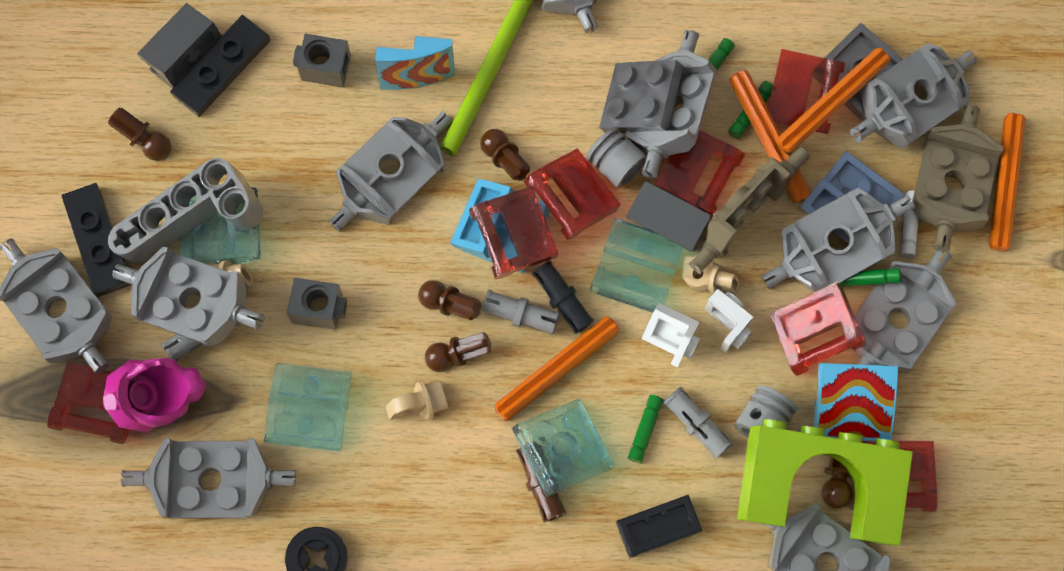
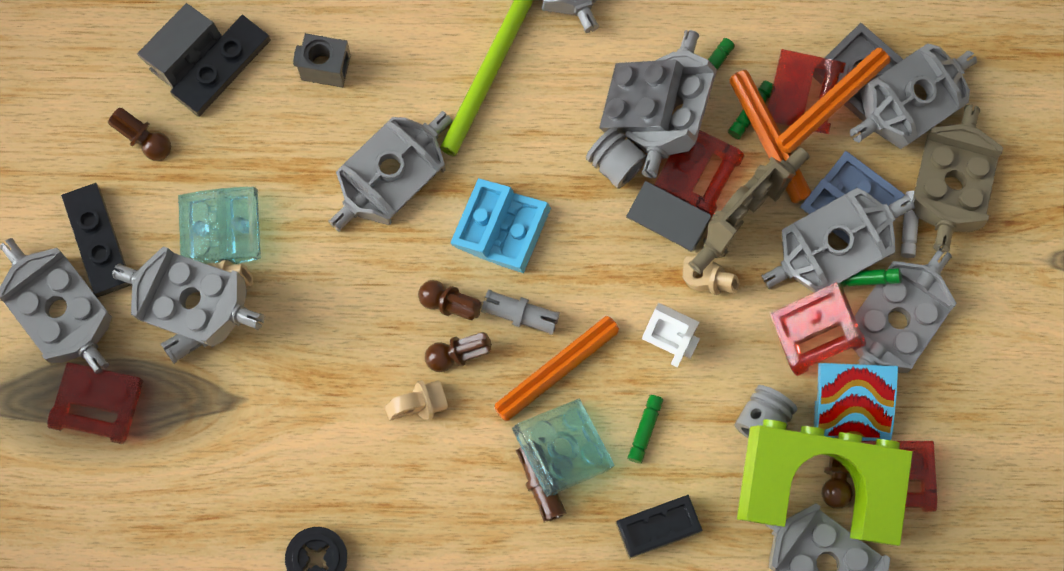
(140, 238): light grey beam -> none
(151, 393): dark pink piece -> none
(179, 468): light grey plate -> none
(306, 291): dark grey brick -> none
(307, 407): clear light blue slope -> none
(425, 65): slope -> none
(504, 154): reddish brown axle -> none
(525, 227): clear red plate -> none
(562, 297): black pin -> none
(580, 186): clear red plate -> none
(636, 266): clear light blue slope -> none
(698, 422): light grey pin -> none
(730, 313): white bracket -> none
(1007, 182): orange axle -> none

